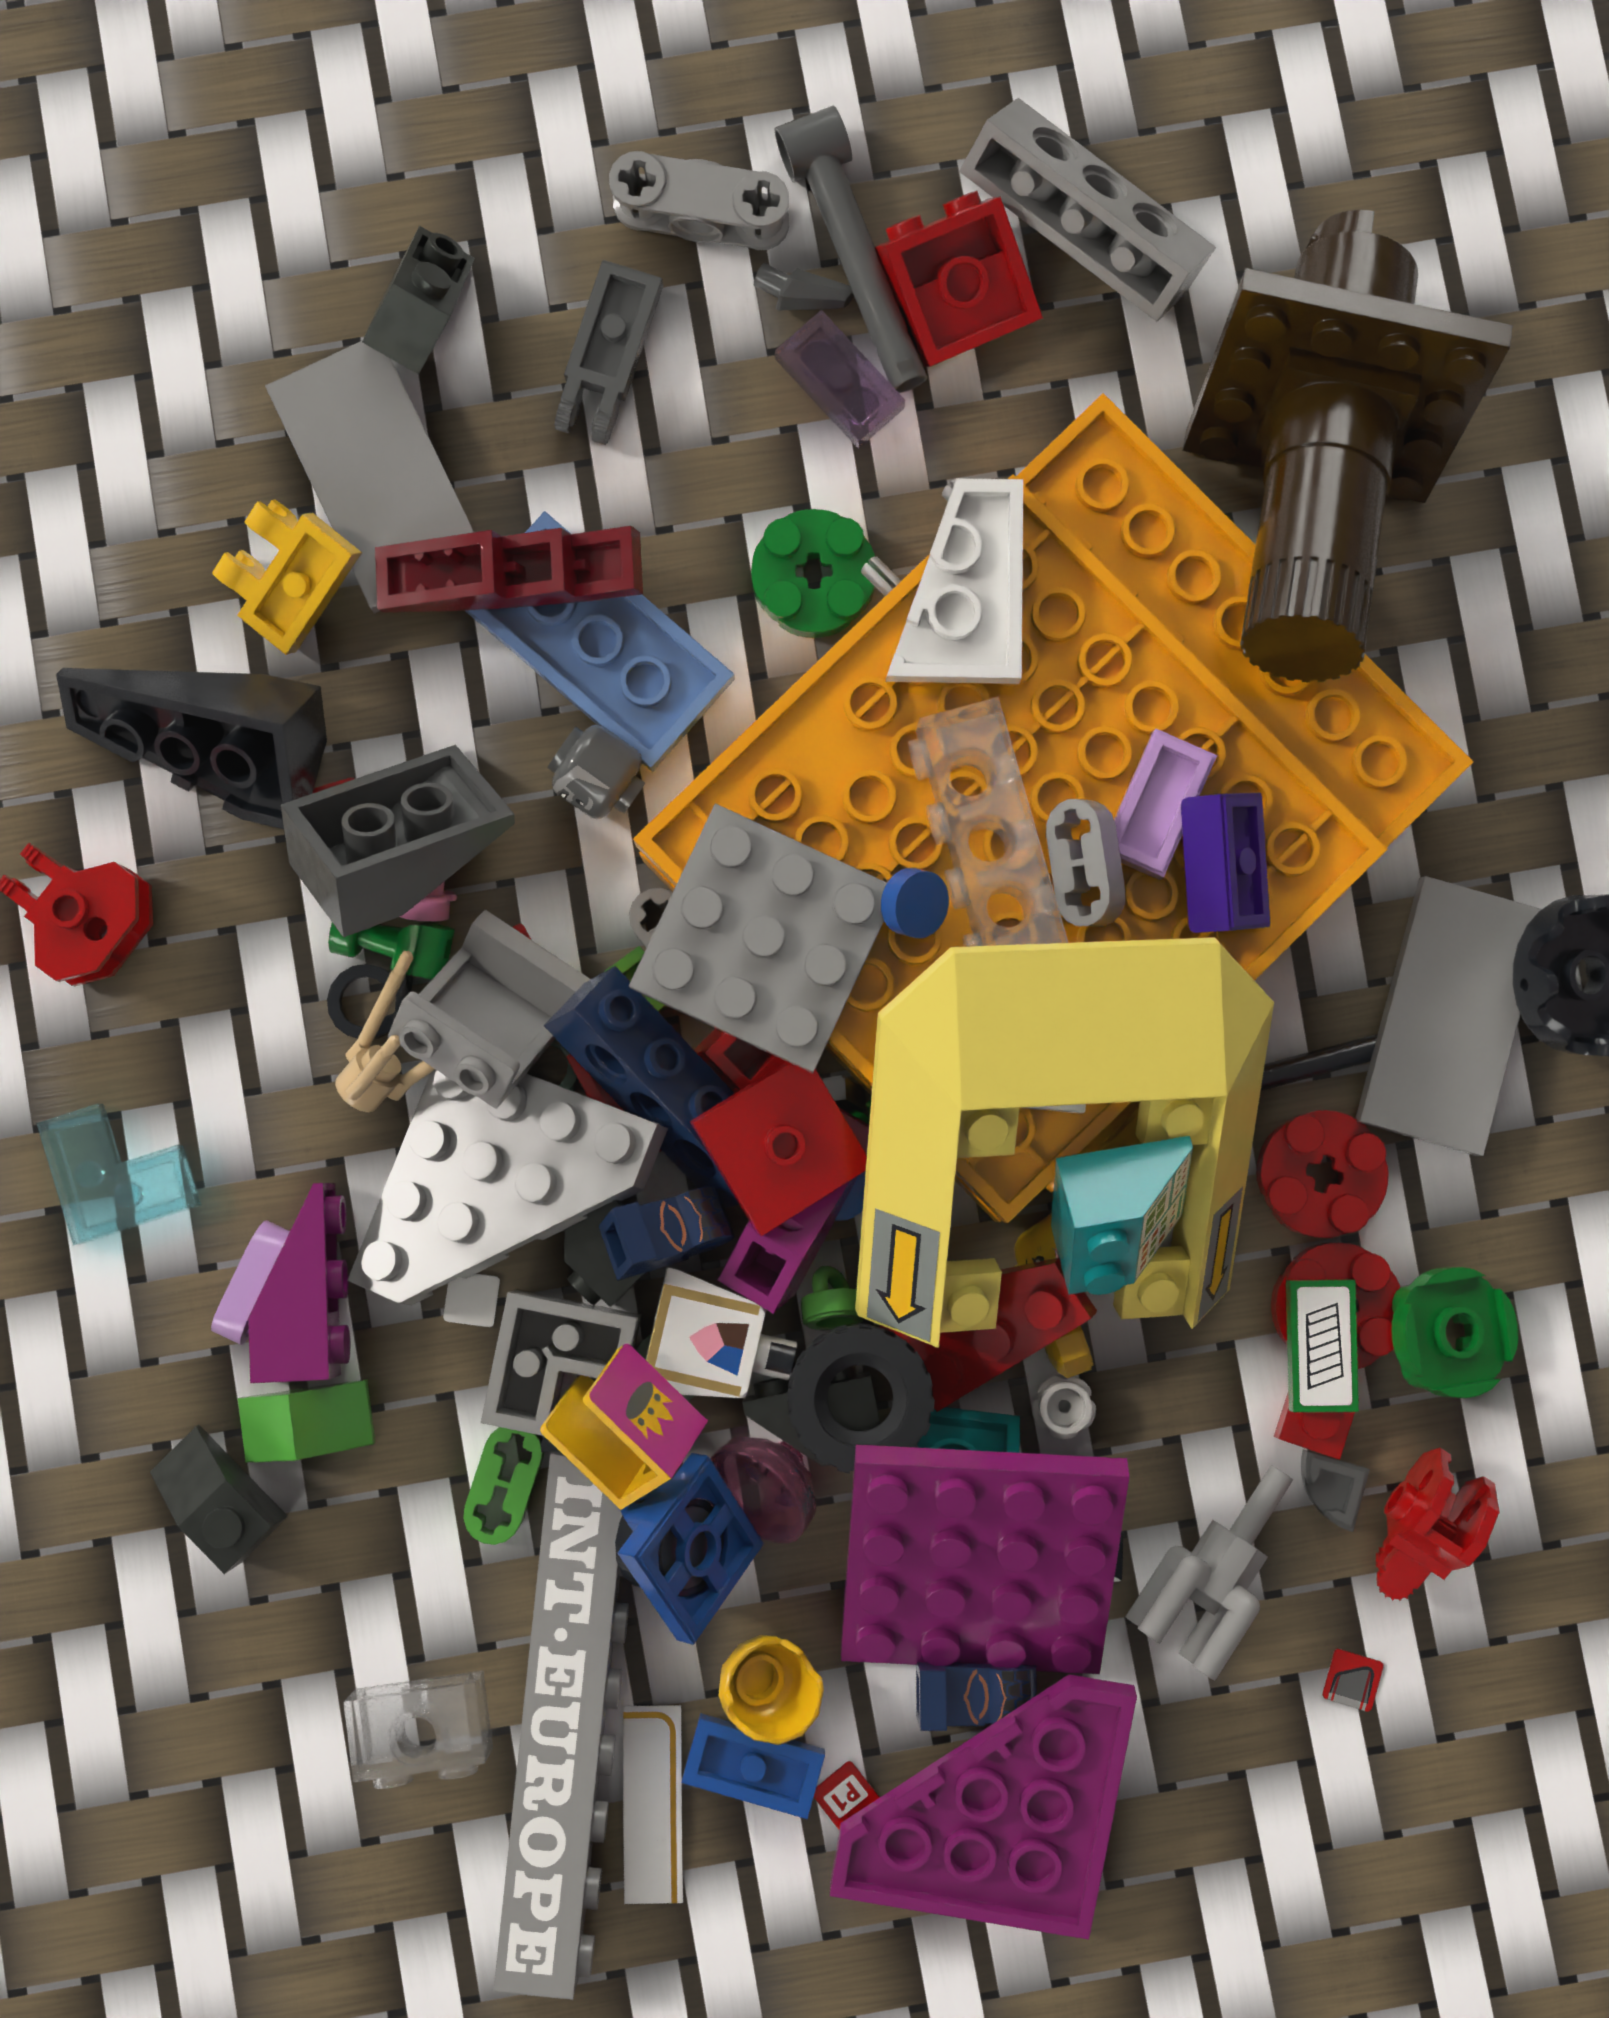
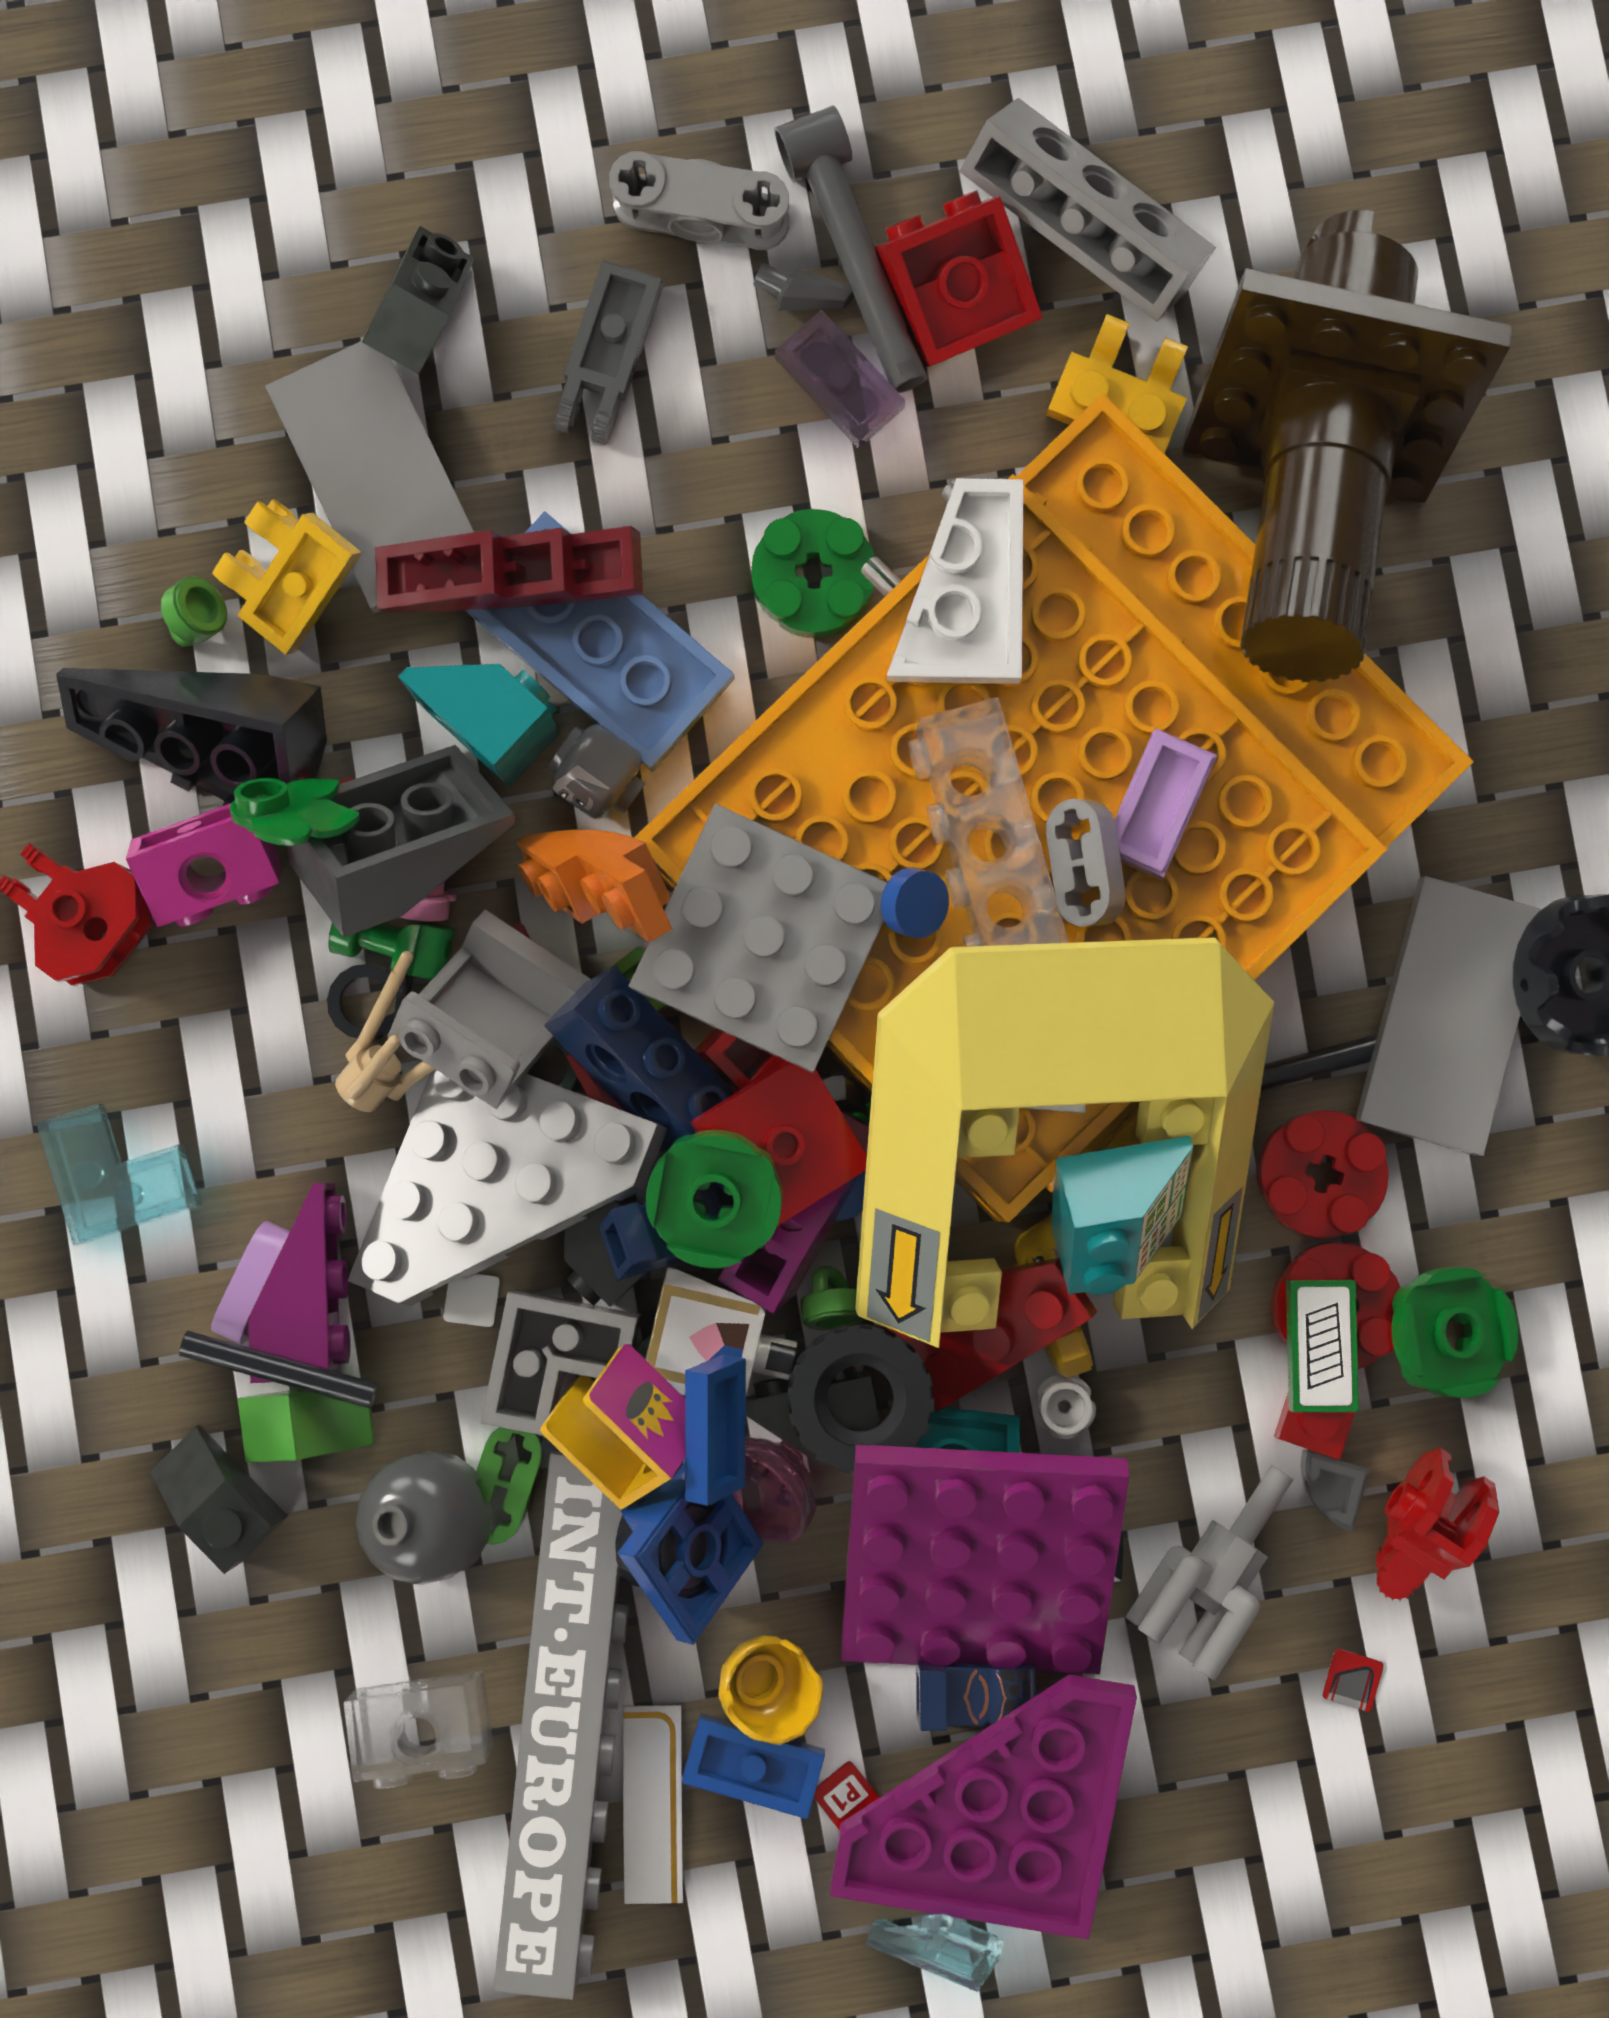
(180, 894): none -> dark pink brick
(193, 611): none -> bright green tile
(278, 1369): none -> black bar
(291, 811): none -> green plate
(423, 1517): none -> dark grey cylinder
(488, 711): none -> teal slope
(595, 875): none -> orange slope
(682, 1219): none -> green plate
(715, 1429): none -> blue tile
(940, 1947): none -> clear light blue tile
(1145, 403): none -> yellow plate
(1225, 862): dark purple slope -> none

